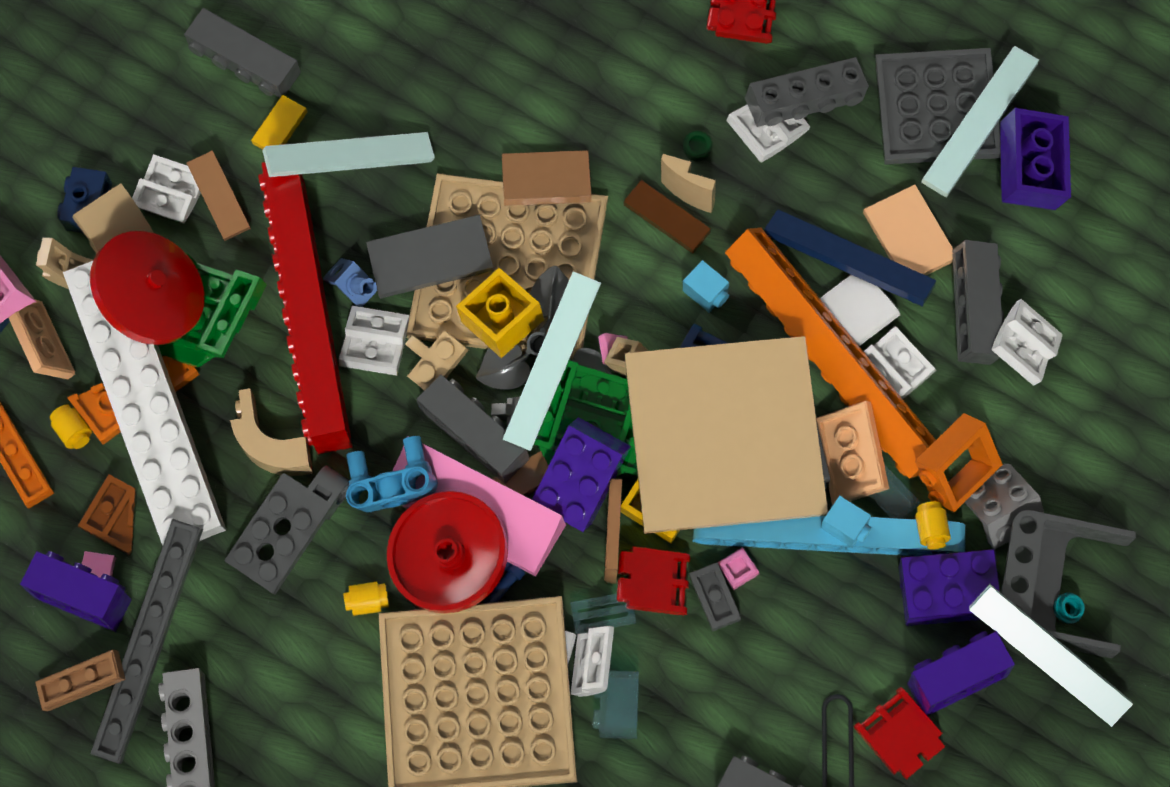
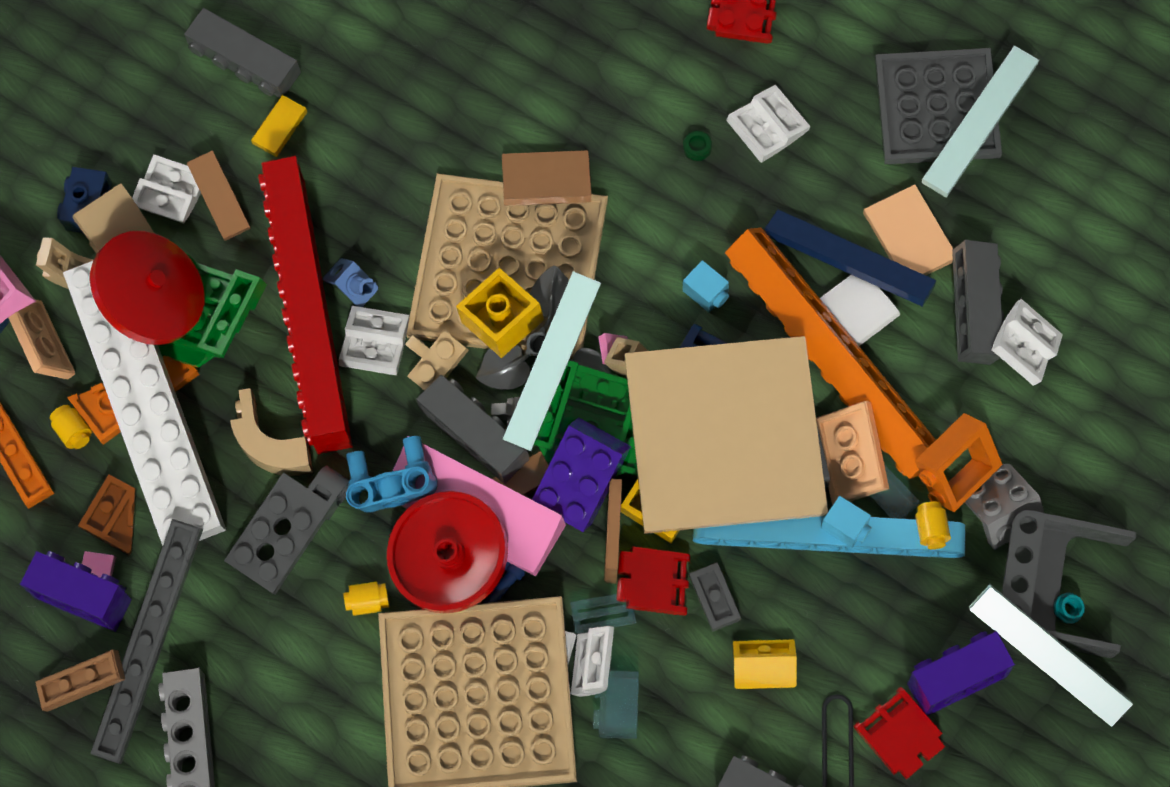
(348, 154): light aqua tile -> none
(429, 256): dark grey tile -> none
(667, 216): reddish brown tile -> none
(690, 188): tan slope -> none
(738, 568): bright pink tile -> none
(765, 664): none -> yellow panel
(806, 92): dark grey brick -> none
(900, 362): white slope -> none
(945, 585): dark purple brick -> none
(1035, 159): dark purple brick -> none

